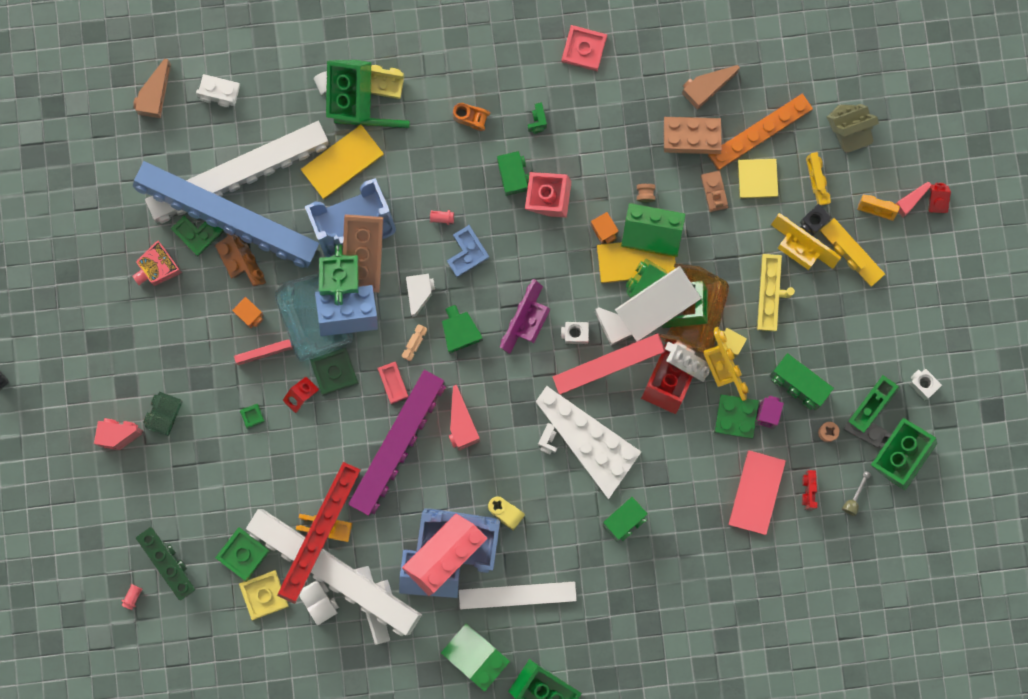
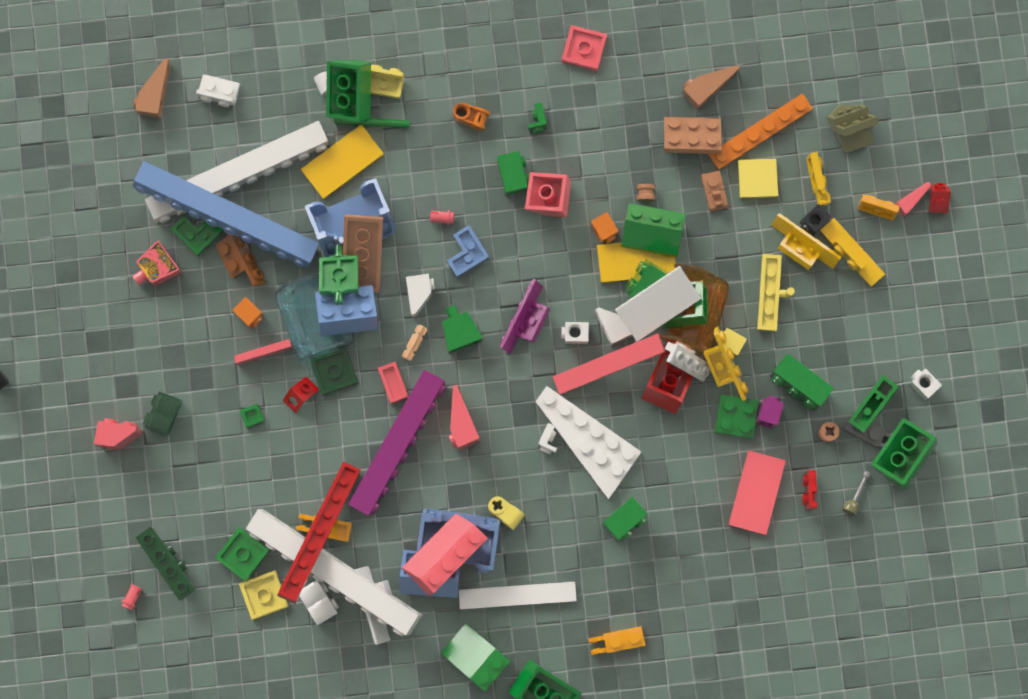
(619, 640): none -> light orange hinge

